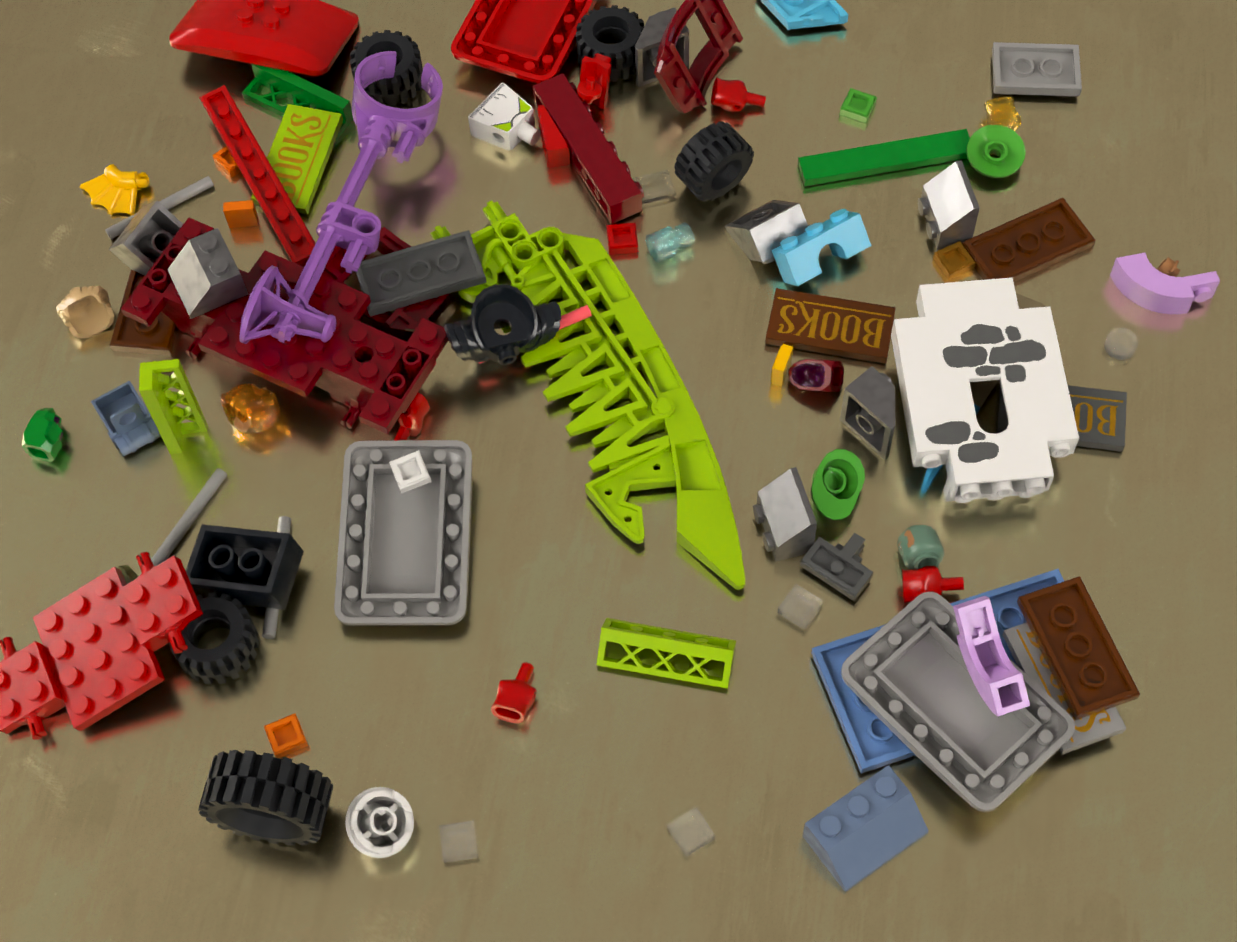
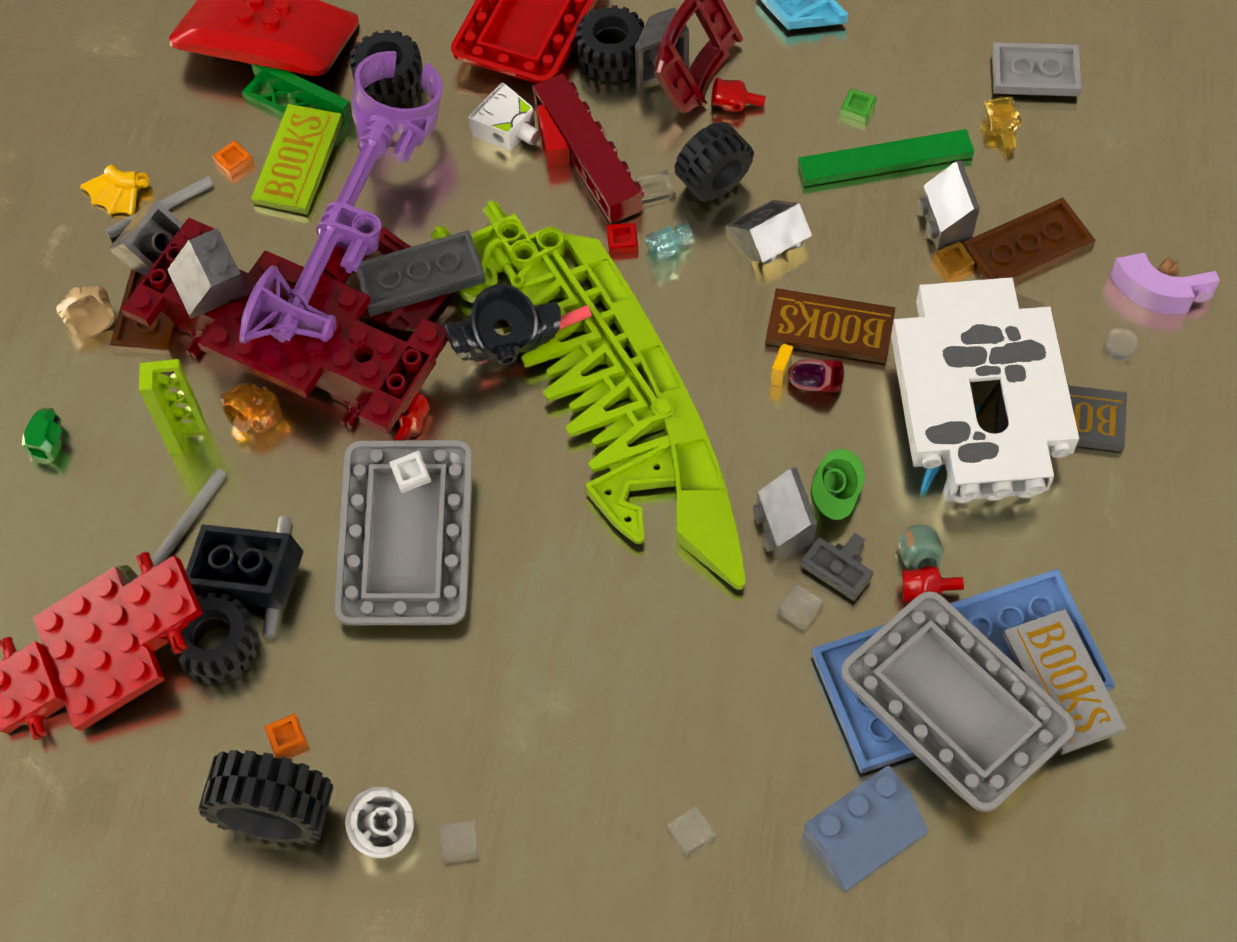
(126, 418): sand blue piece -> none
(240, 214): orange tile -> none
(259, 175): red tile -> none
(515, 696): red piece -> none
(595, 80): red hips -> none
(670, 641): lime fence -> none
(799, 254): medium azure arch -> none
(870, 410): flat silver slope -> none
(986, 660): lavender arch -> none
(998, 141): bright green dish -> none
(1078, 648): reddish brown tile -> none

